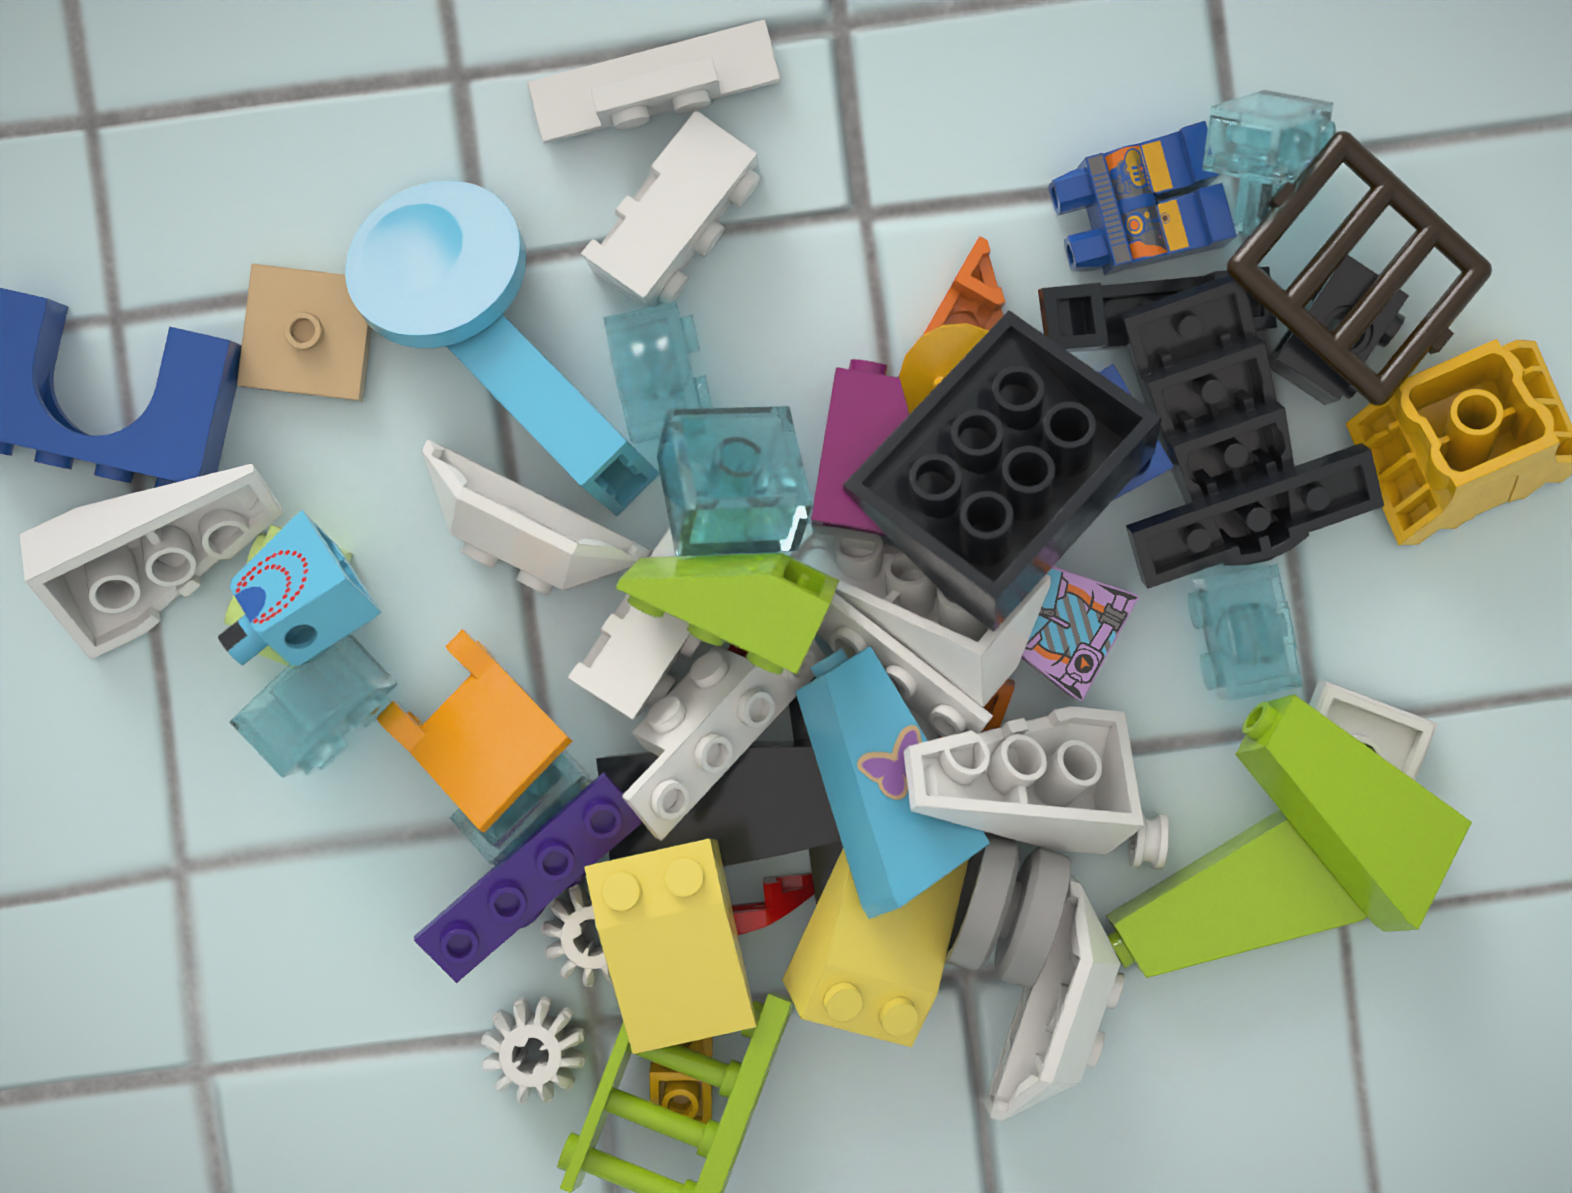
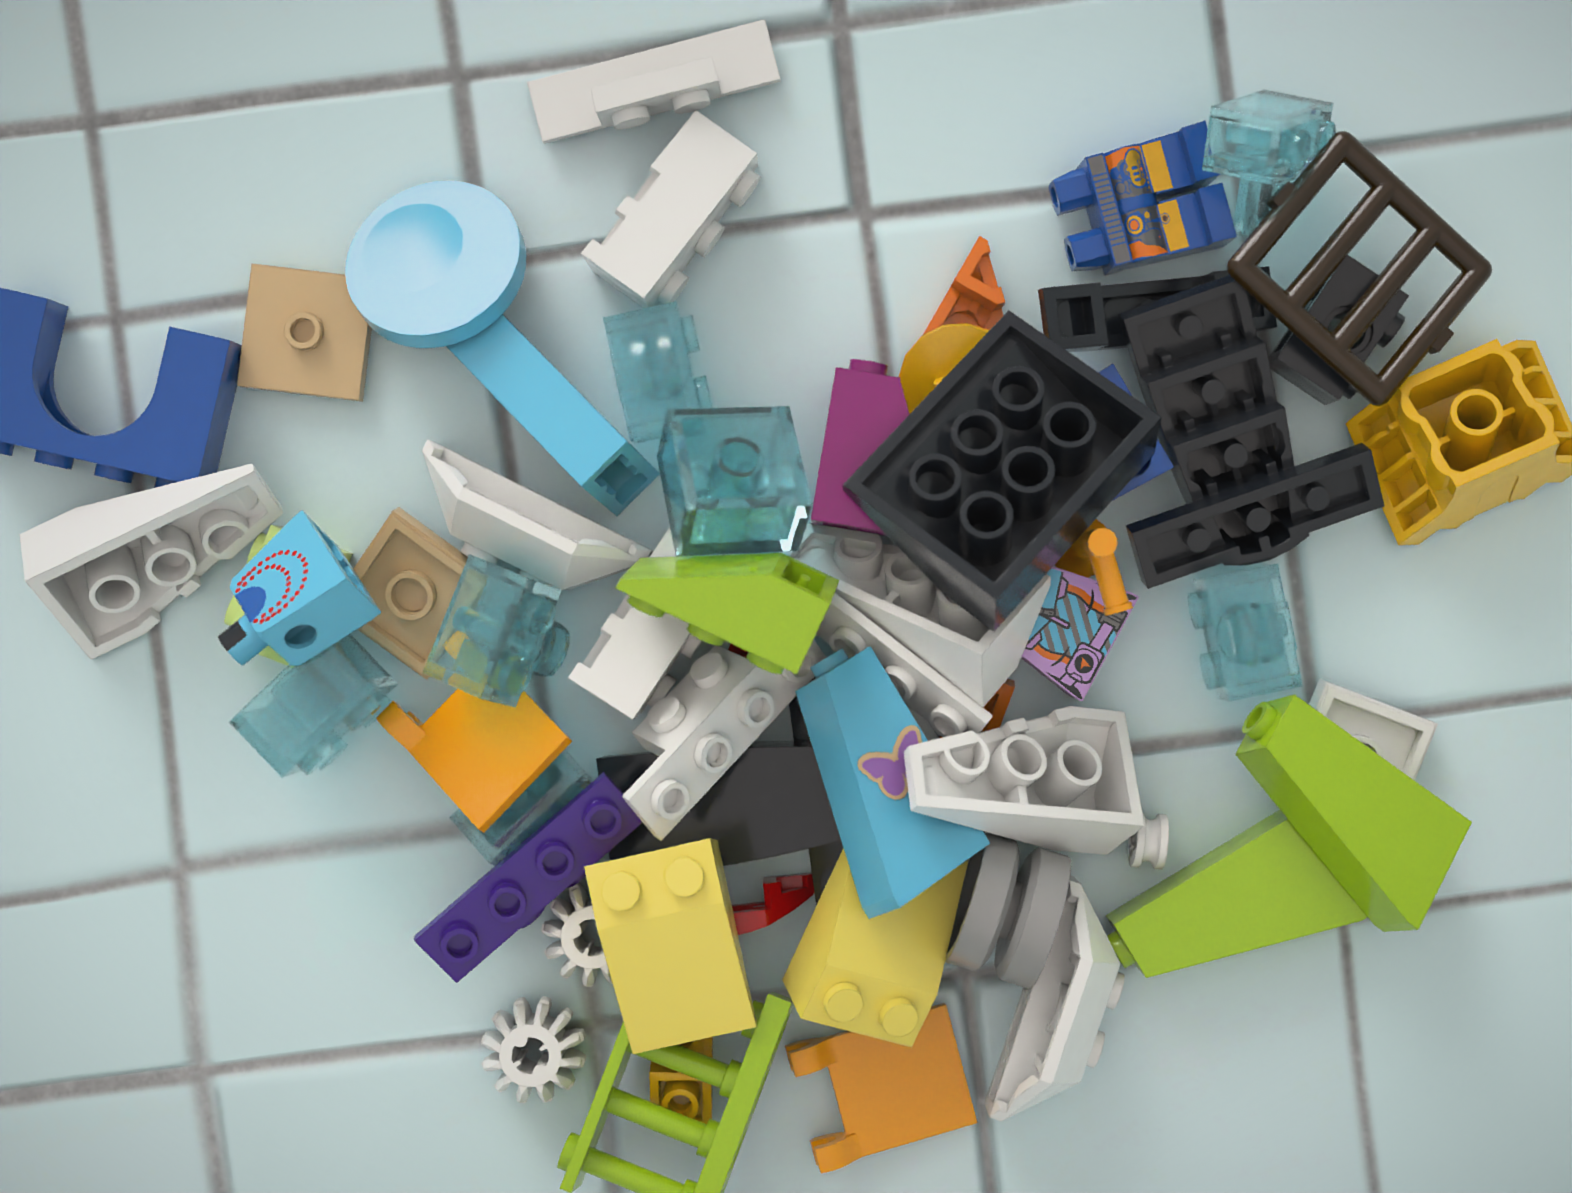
(412, 583): none -> tan plate
(498, 633): none -> clear light blue brick
(887, 1089): none -> light orange flag
(1095, 556): none -> light orange piece

